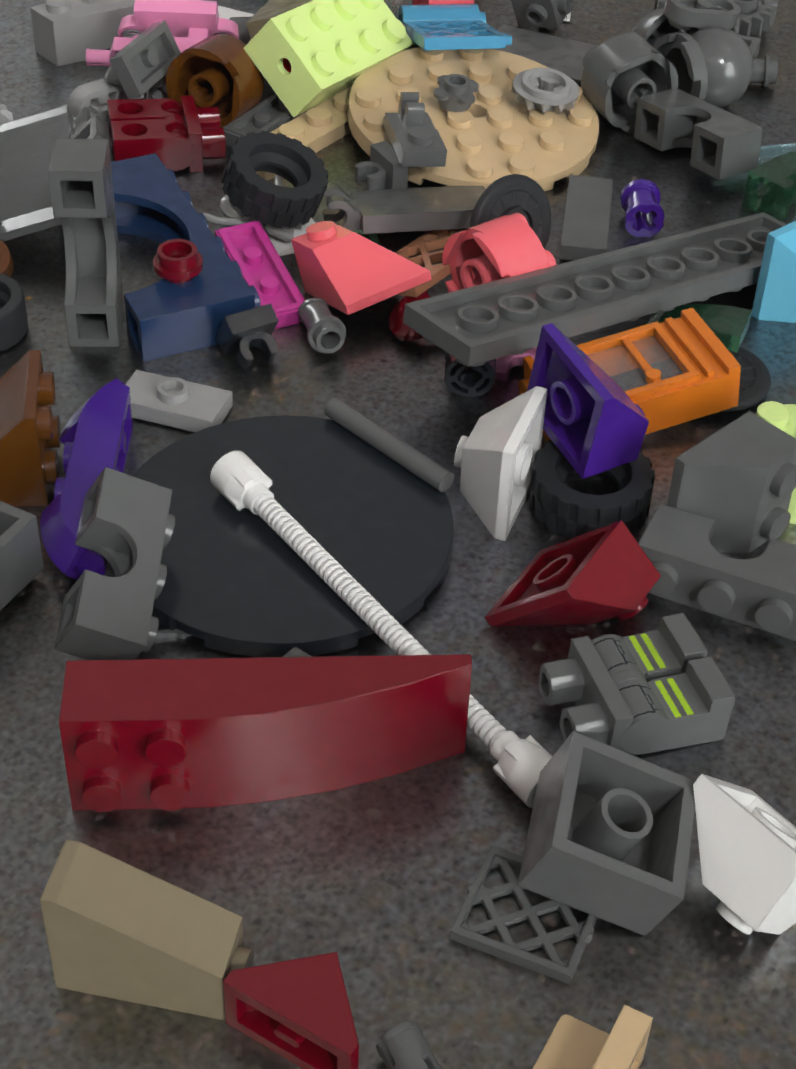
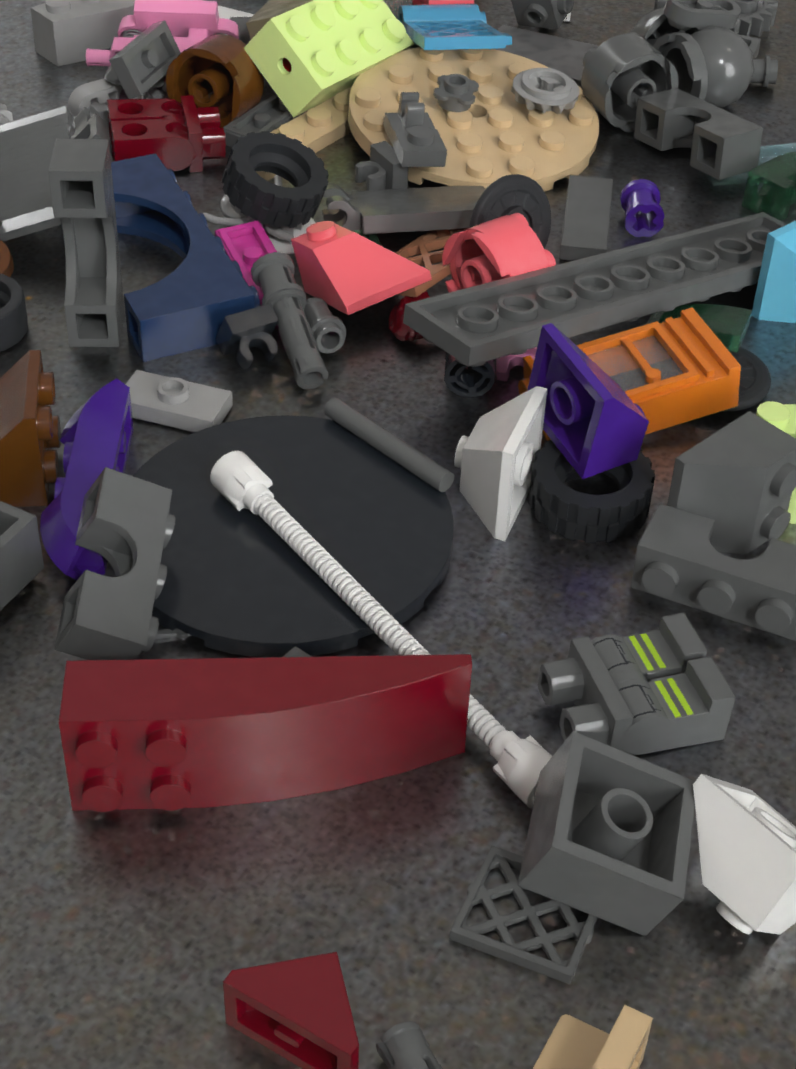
(137, 935): dark tan slope -> none
(177, 260): dark red plate -> none
(275, 277): none -> dark grey pin
(580, 582): dark red slope -> none

